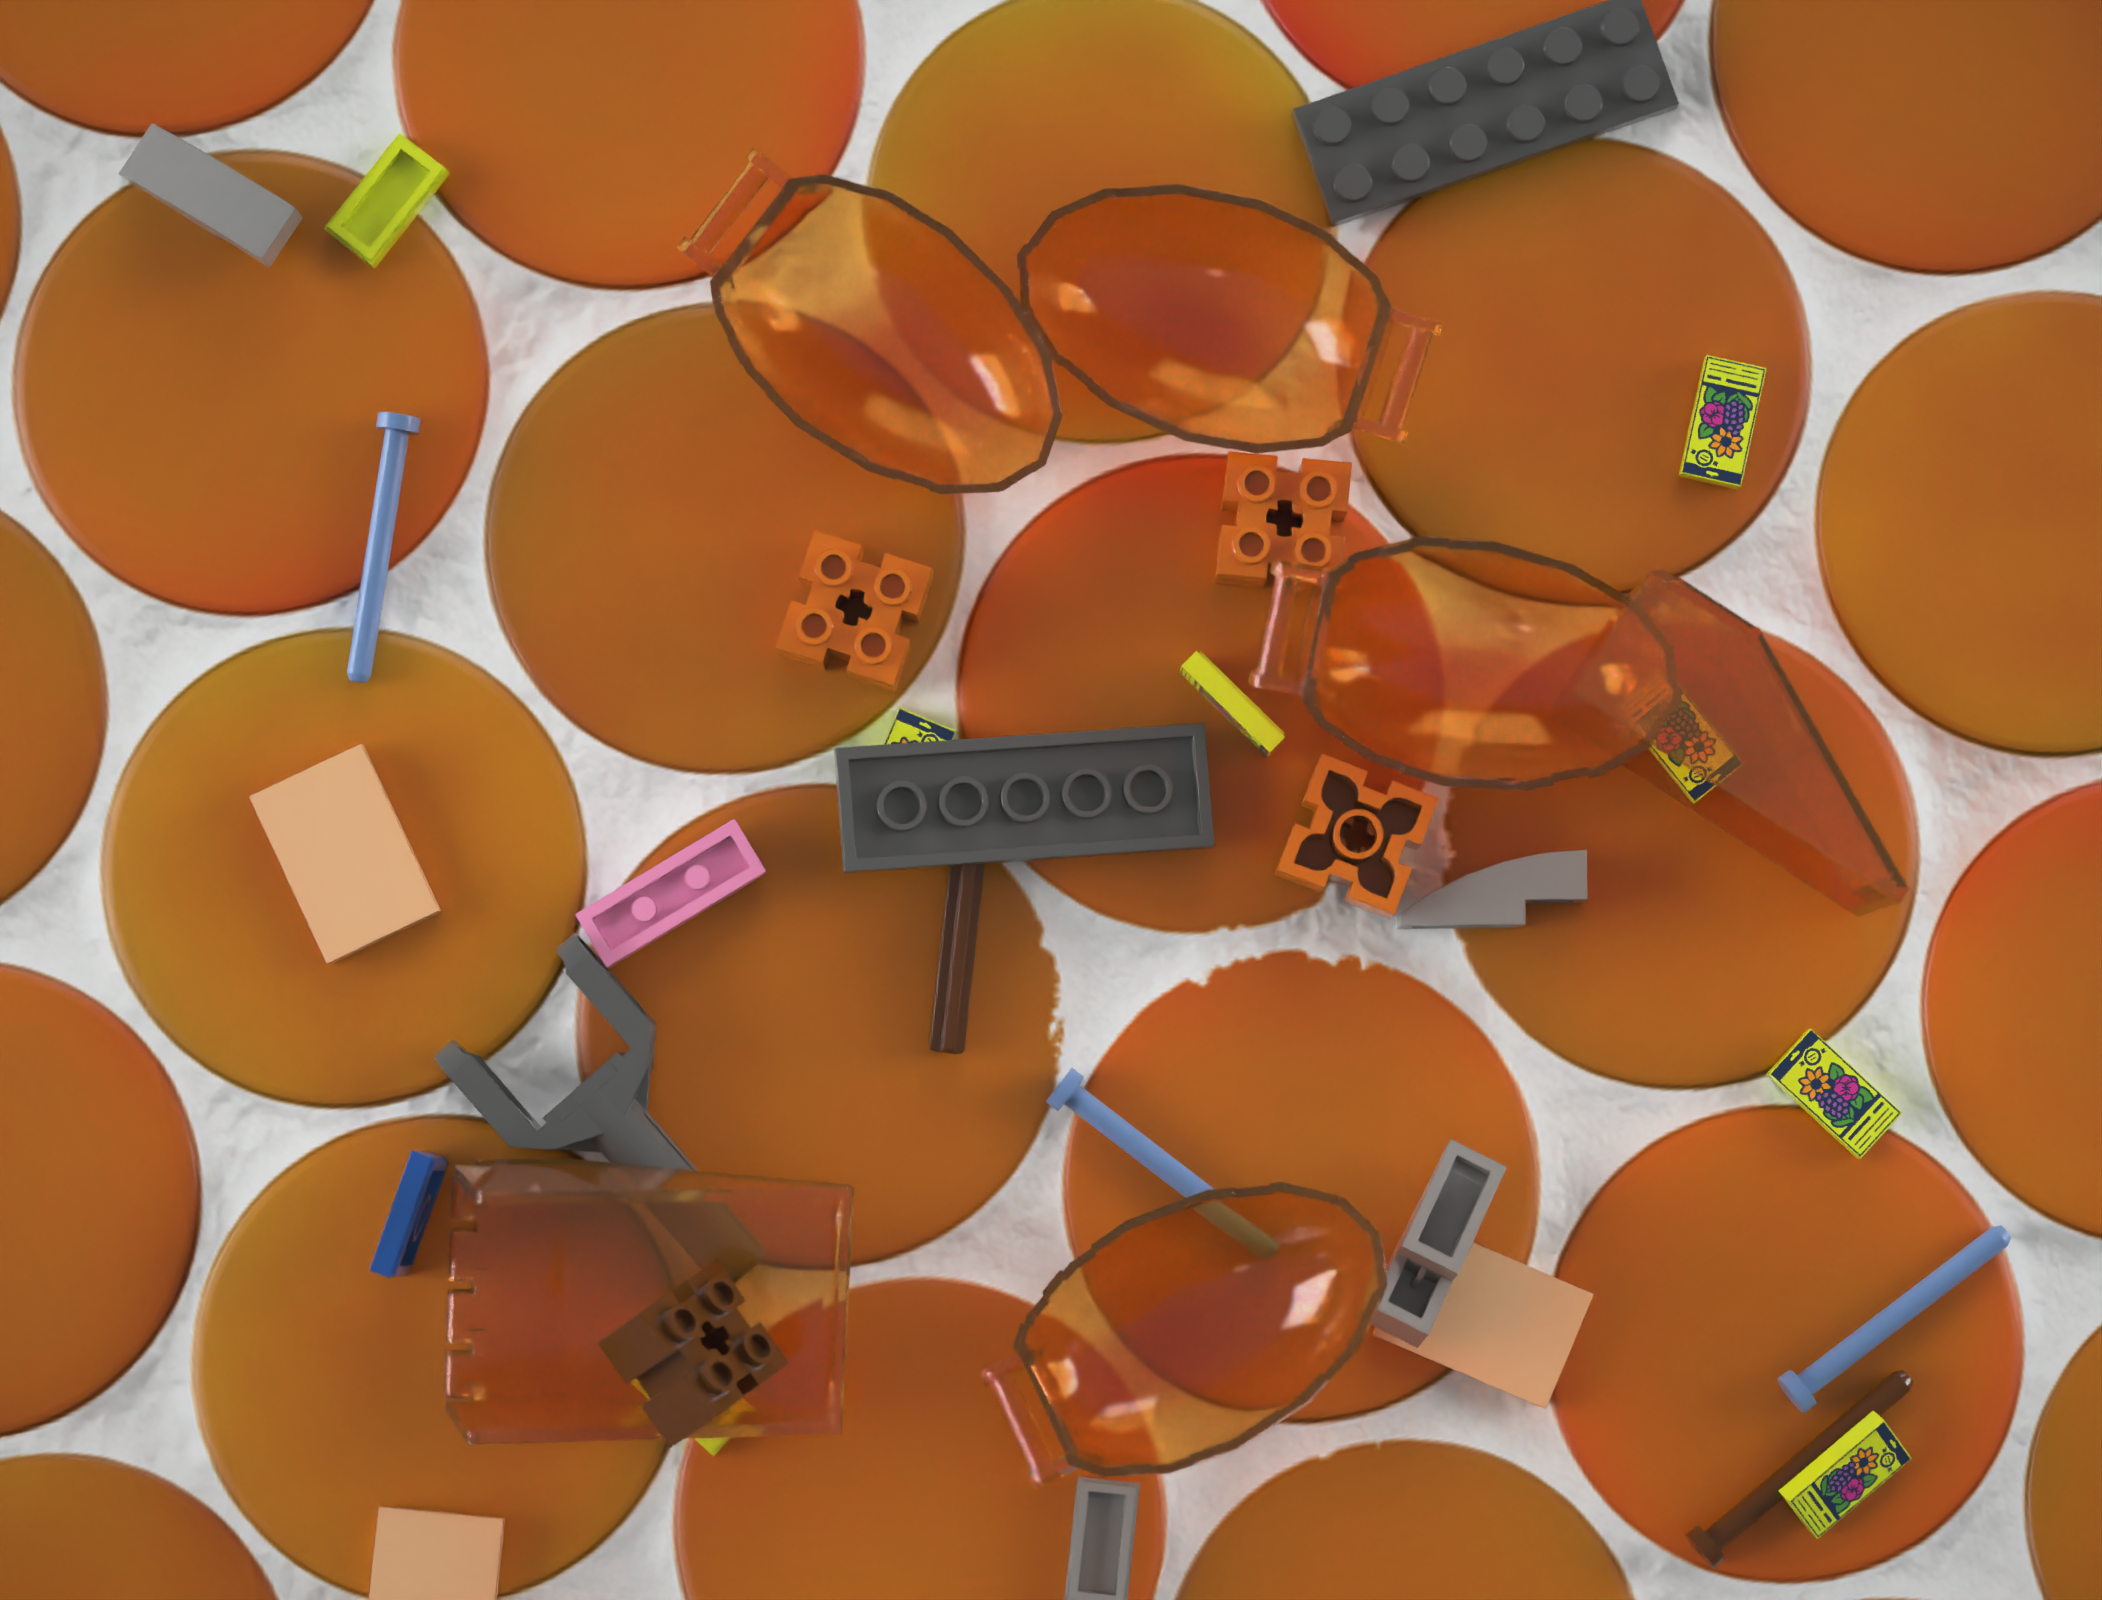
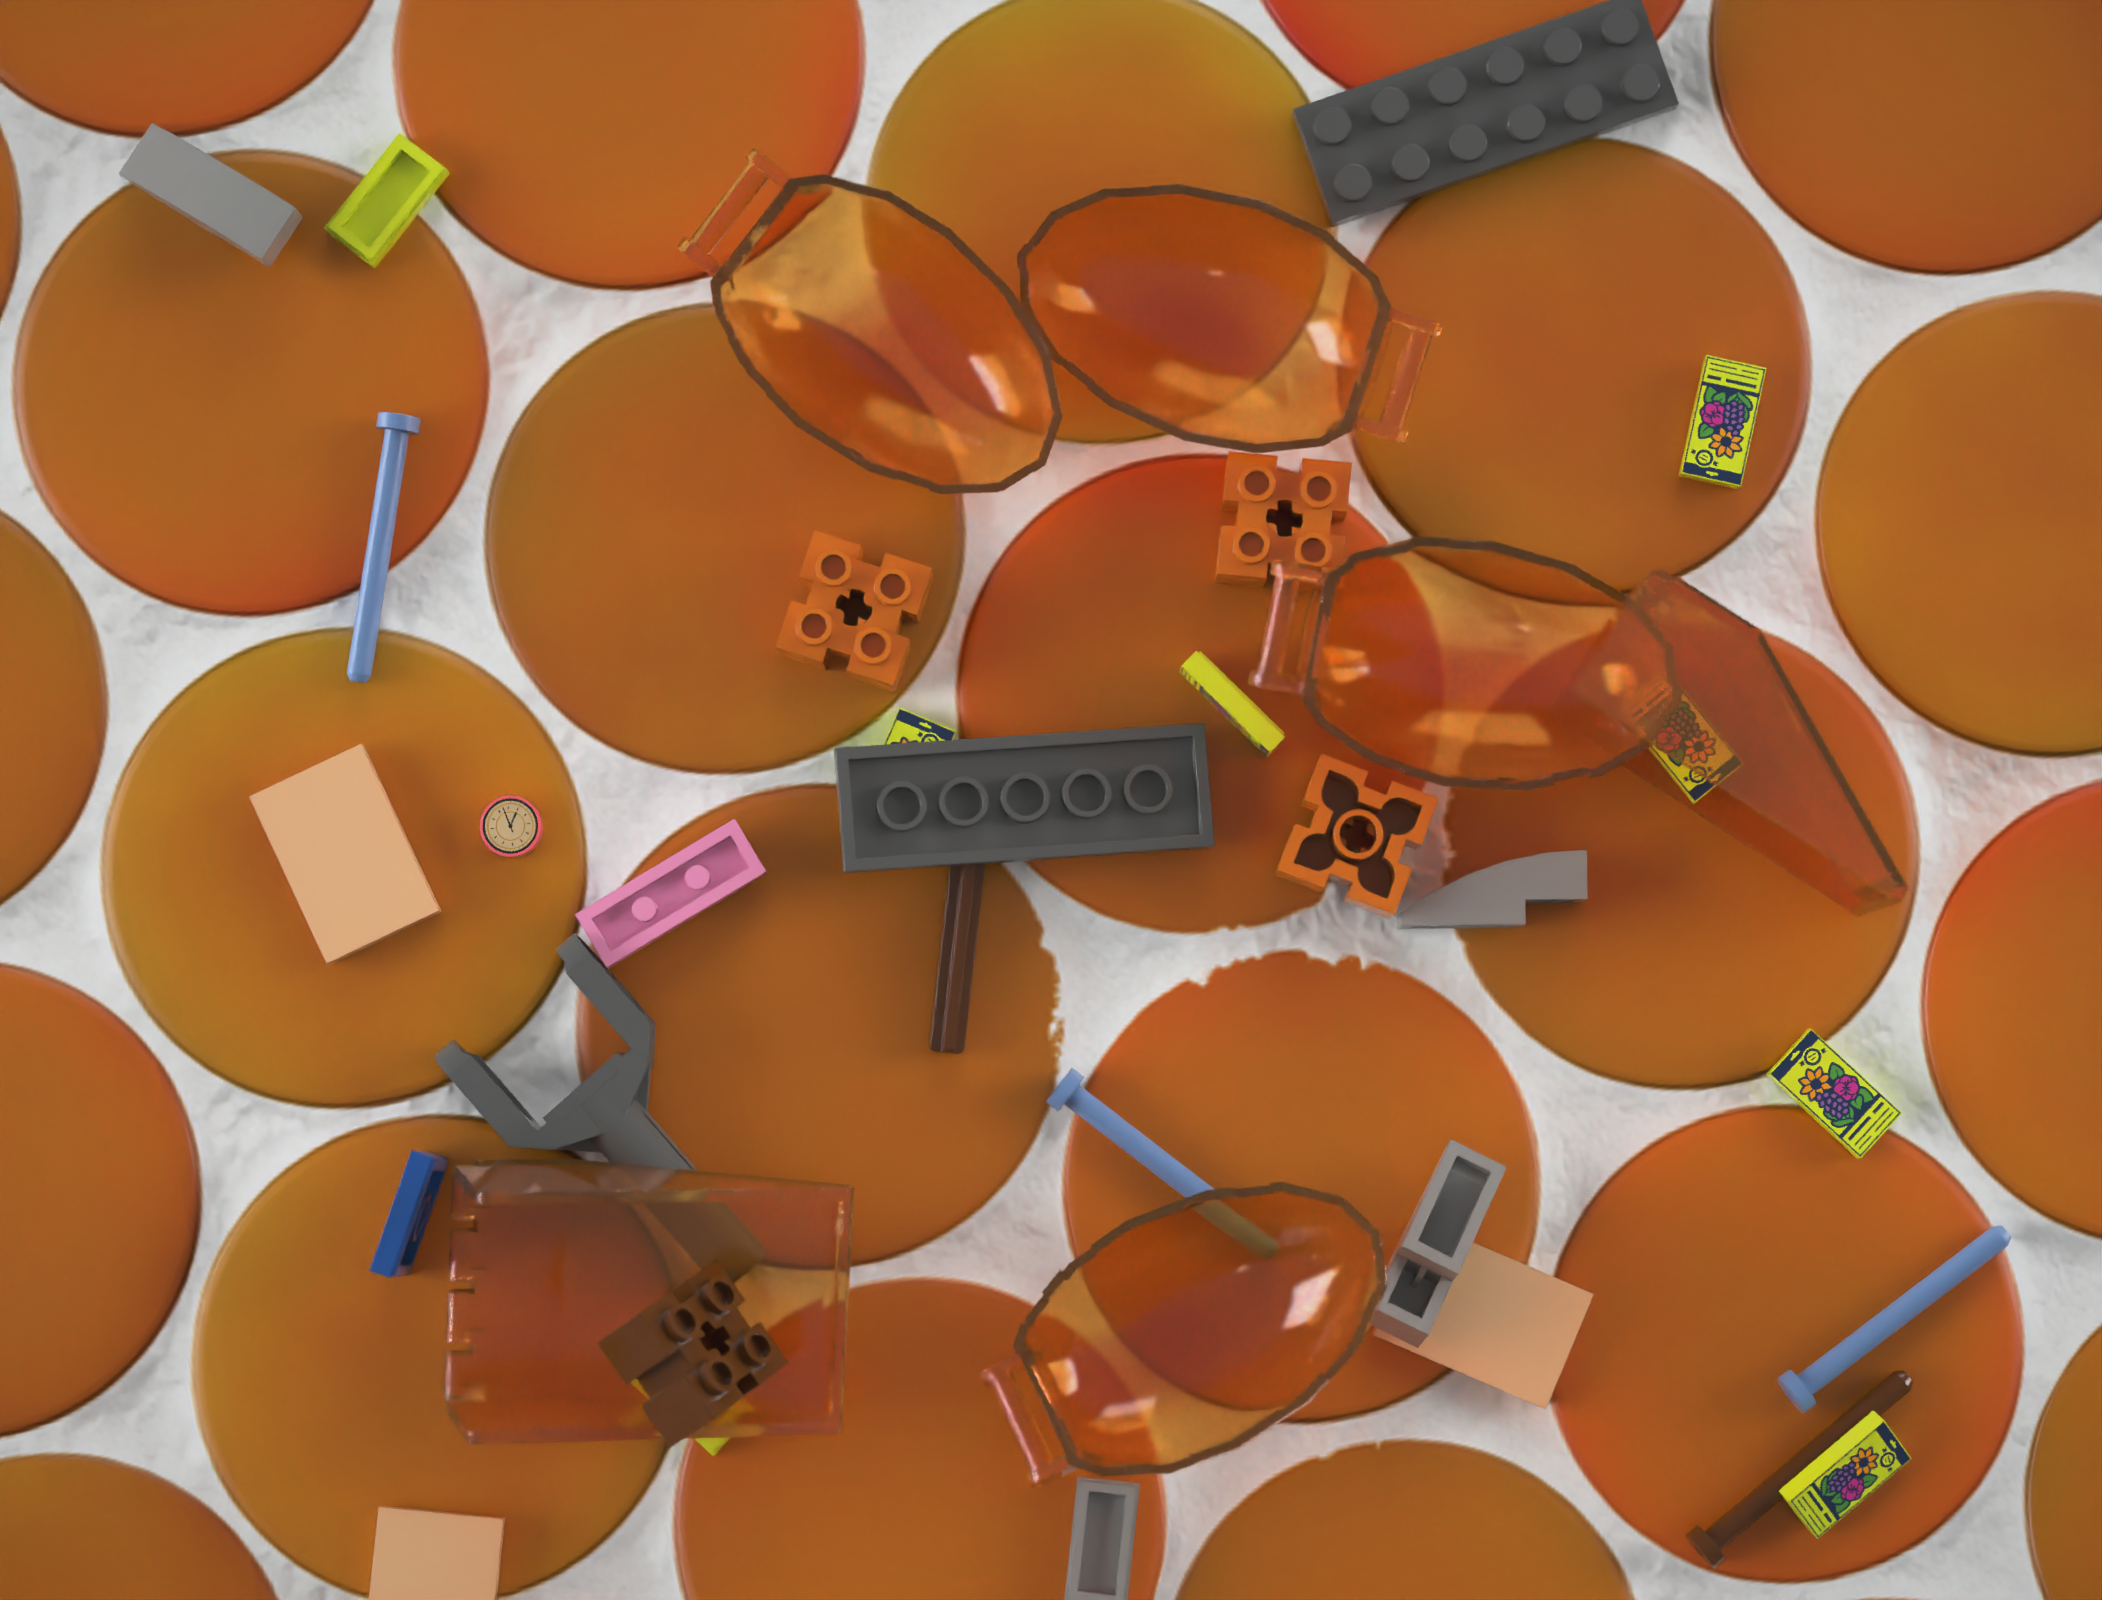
(511, 826): none -> tile

